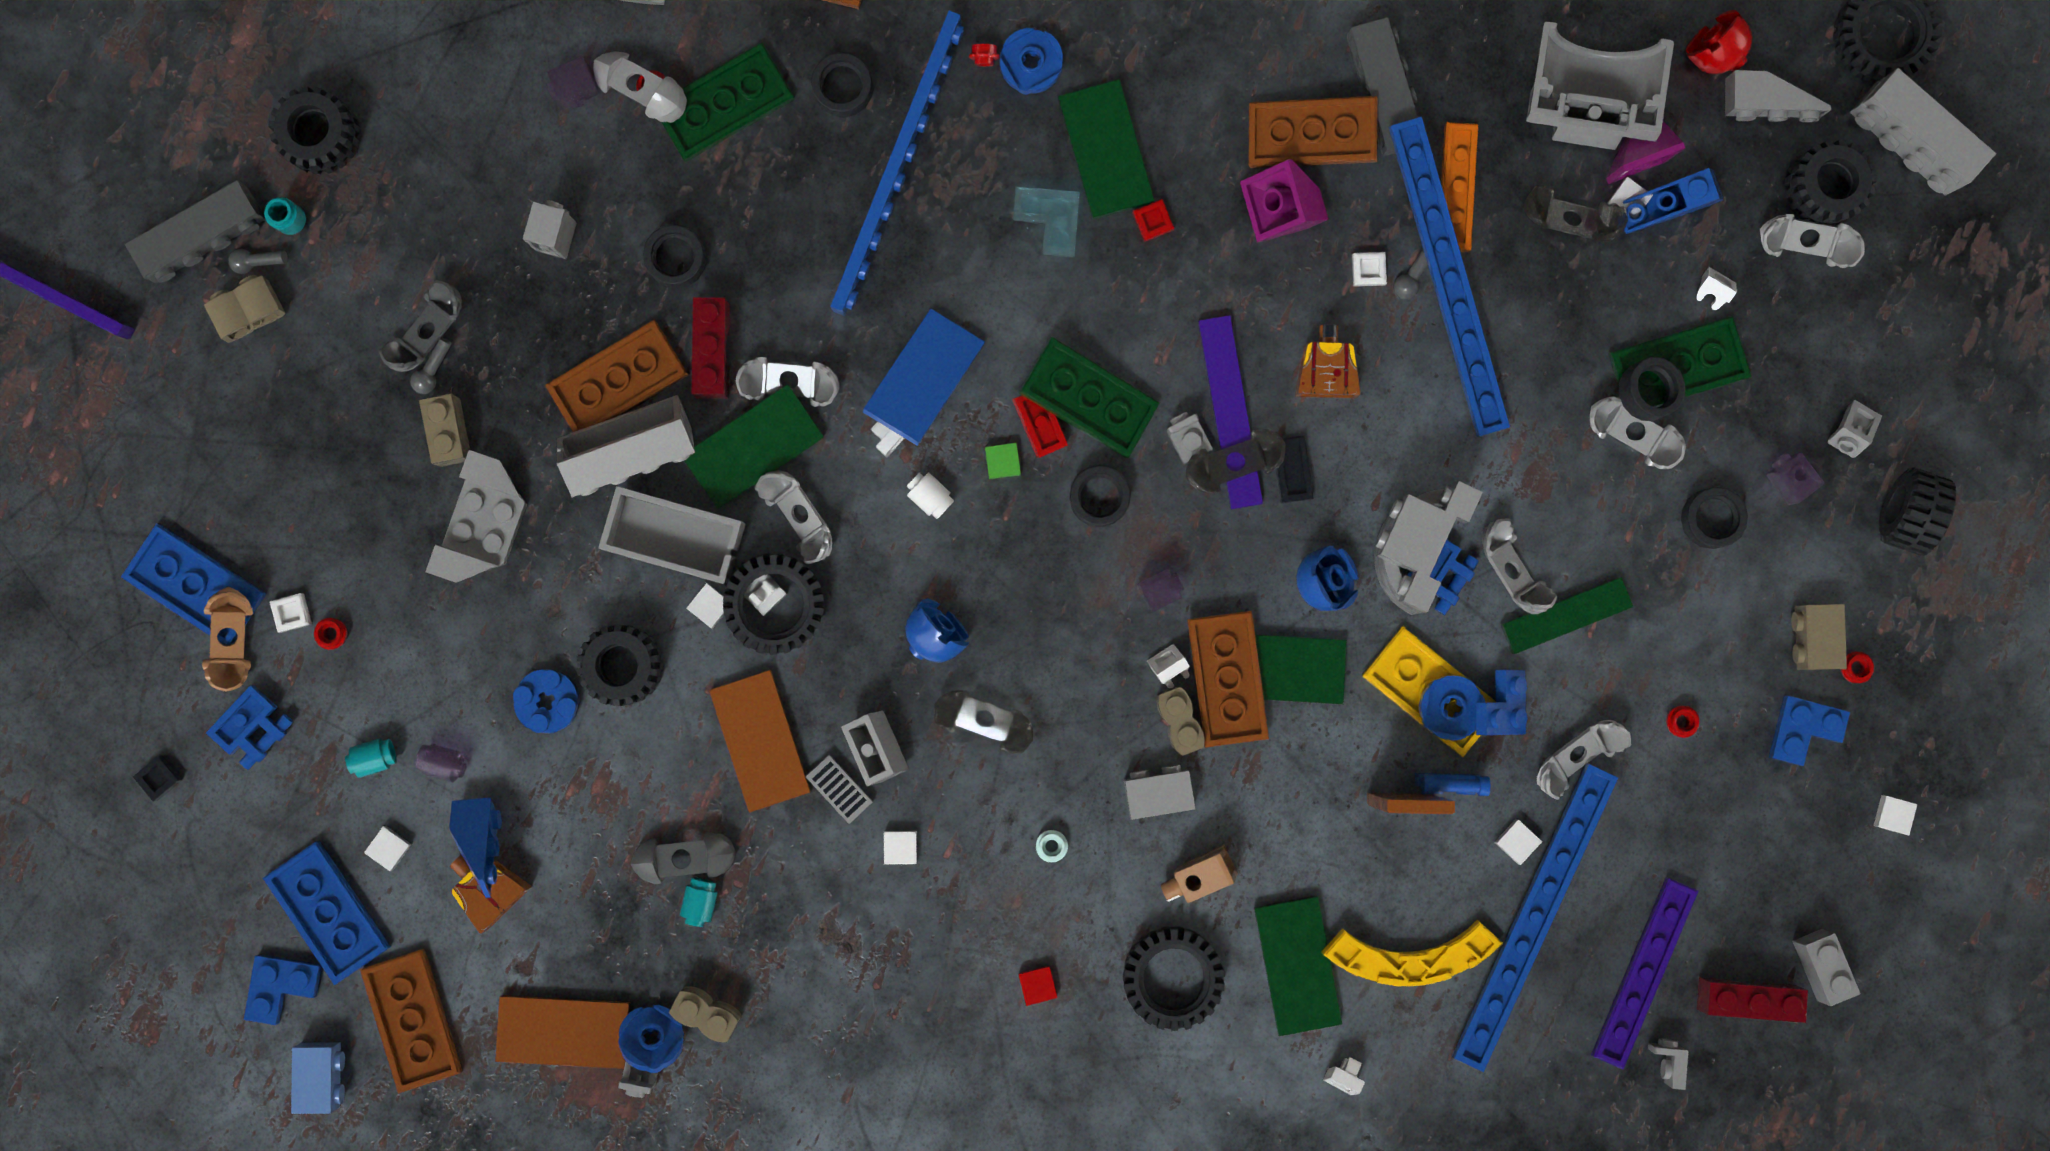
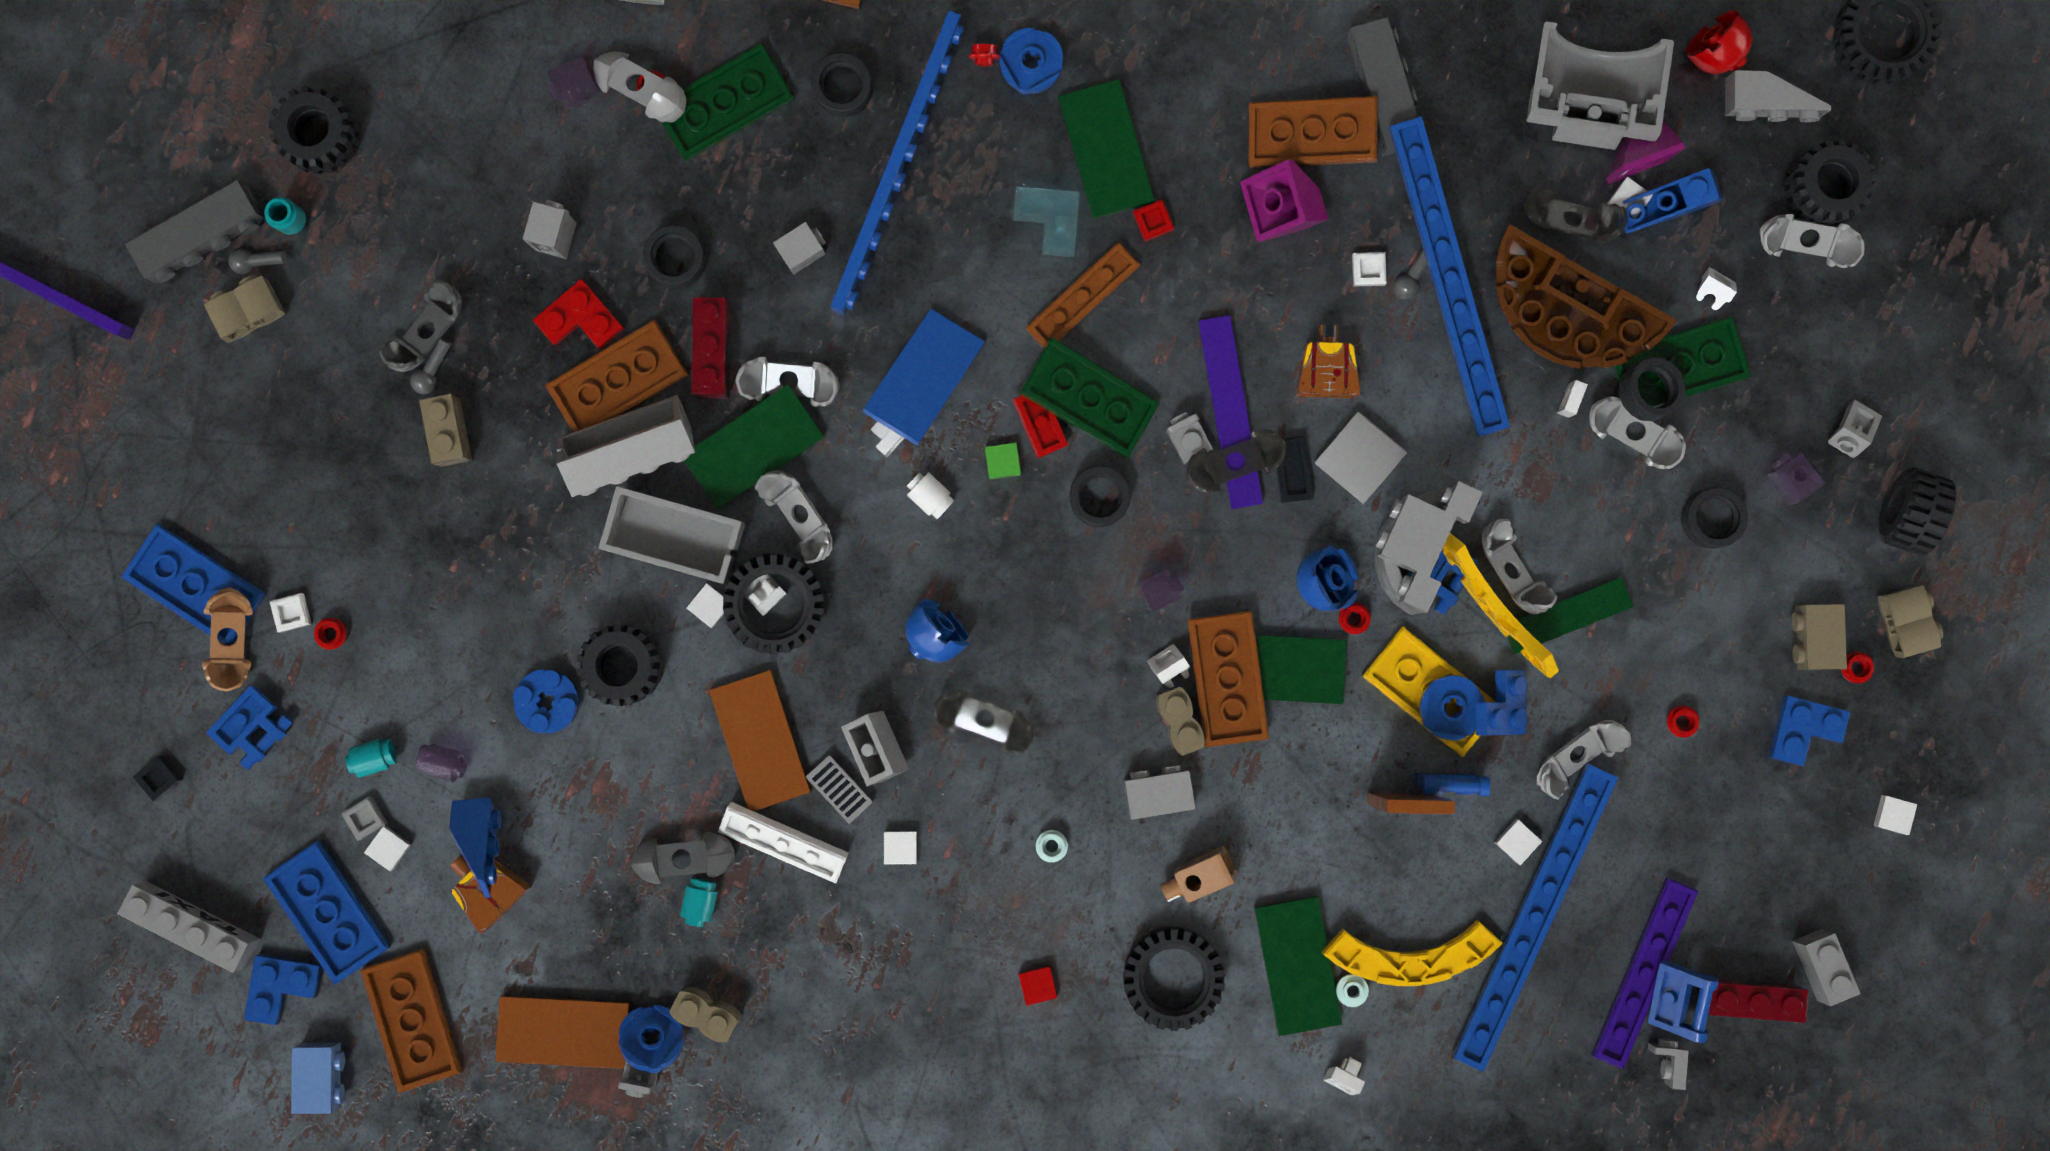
(189, 926): none -> light grey brick
(364, 818): none -> light grey tile
(481, 523): light grey piece -> none
(578, 308): none -> red plate
(783, 842): none -> white tile
(800, 247): none -> light grey brick
(1083, 295): none -> dark orange tile
(1344, 983): none -> light aqua plate
(1360, 457): none -> light grey slope
(1362, 625): none -> red plate
(1459, 178): orange tile -> none
(1476, 585): none -> yellow tile
(1568, 309): none -> reddish brown brick
(1572, 398): none -> white tile
(1672, 1001): none -> blue plate
(1910, 621): none -> dark tan brick
(1922, 133): light grey piece -> none

